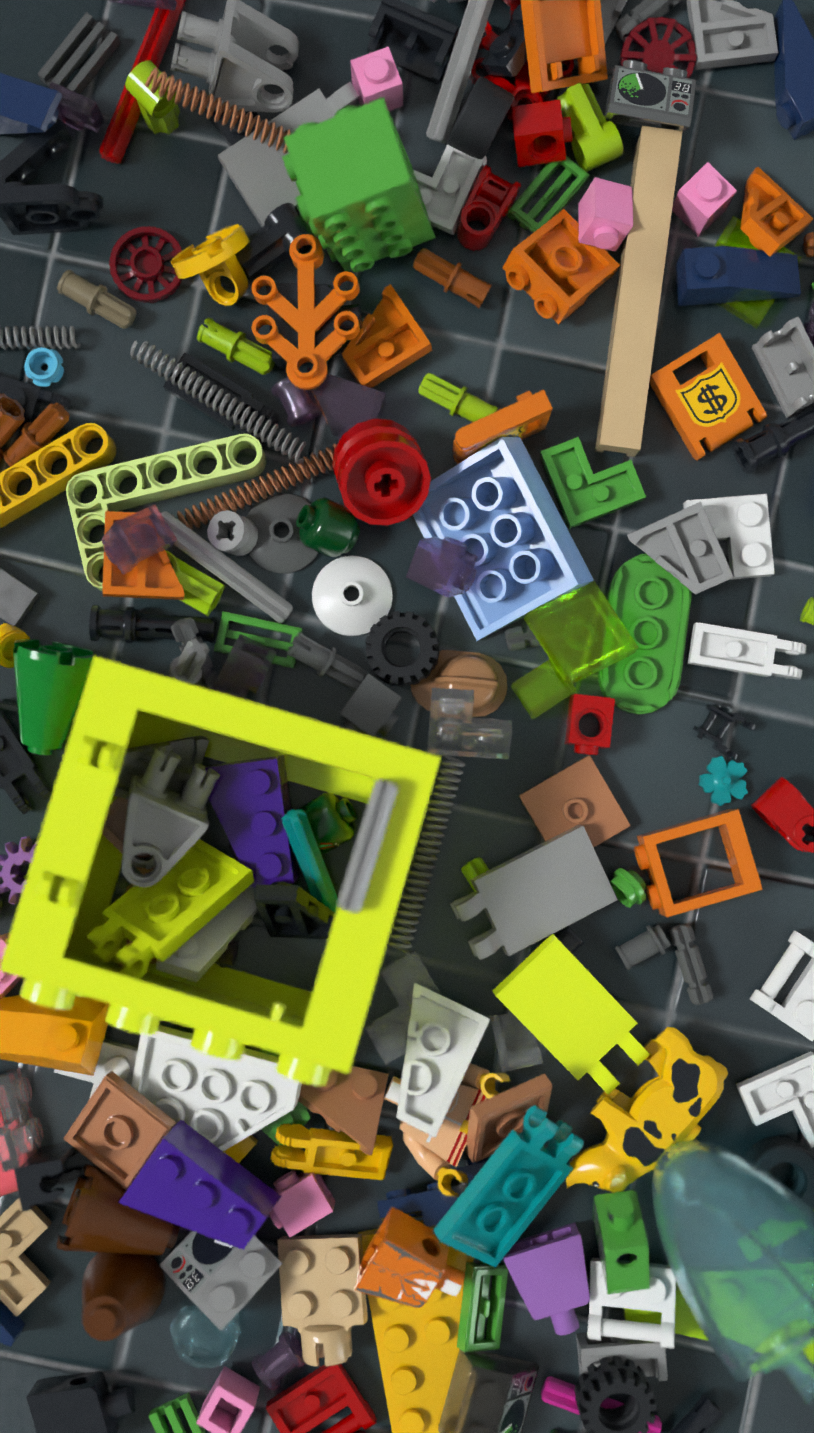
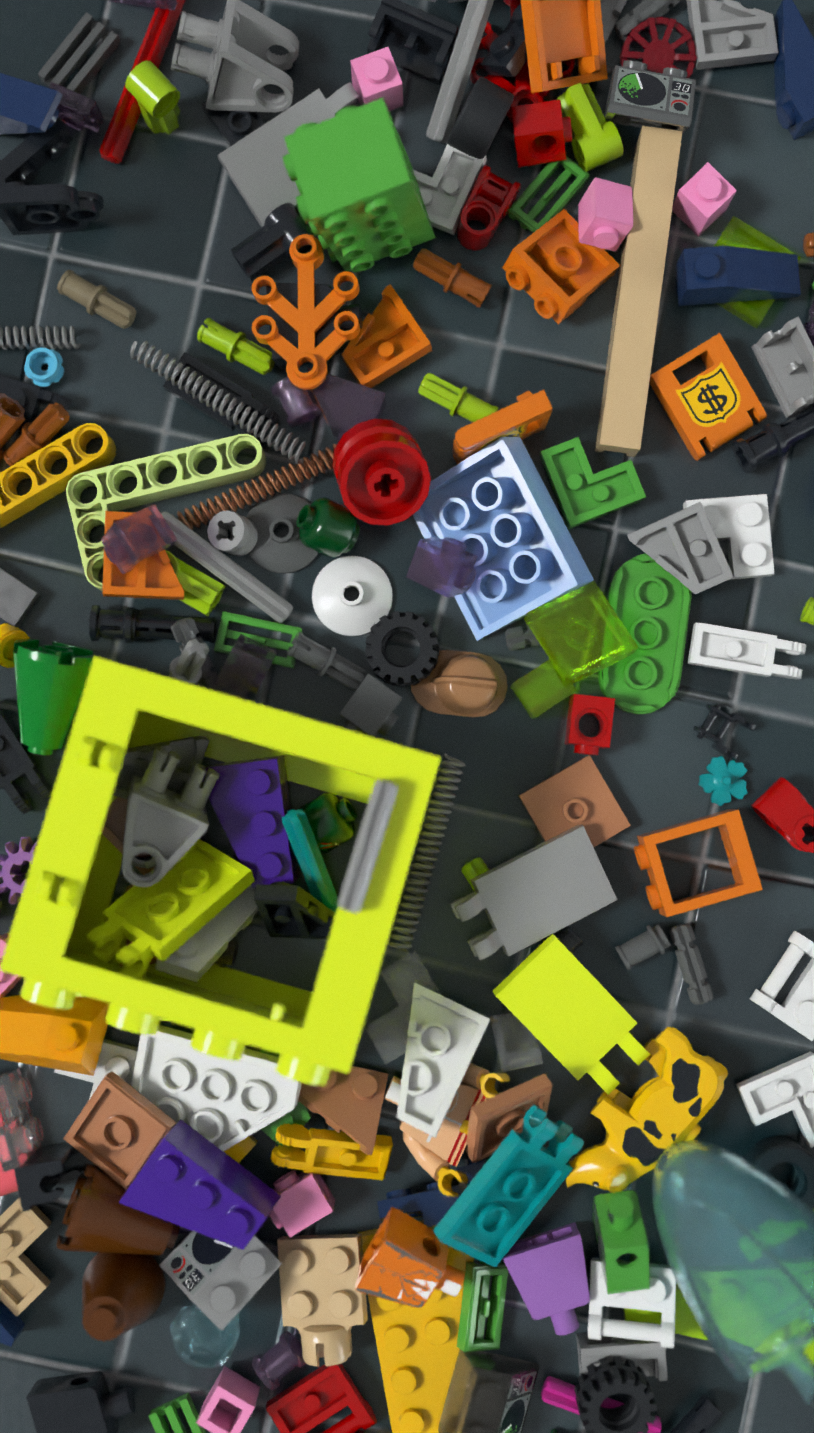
(145, 264): dark red wheel -> none
(216, 259): yellow tile -> none
(220, 108): nougat piece -> none
(458, 734): clear plate -> none
(628, 887): bright green plate -> none
(770, 214): orange wing -> none

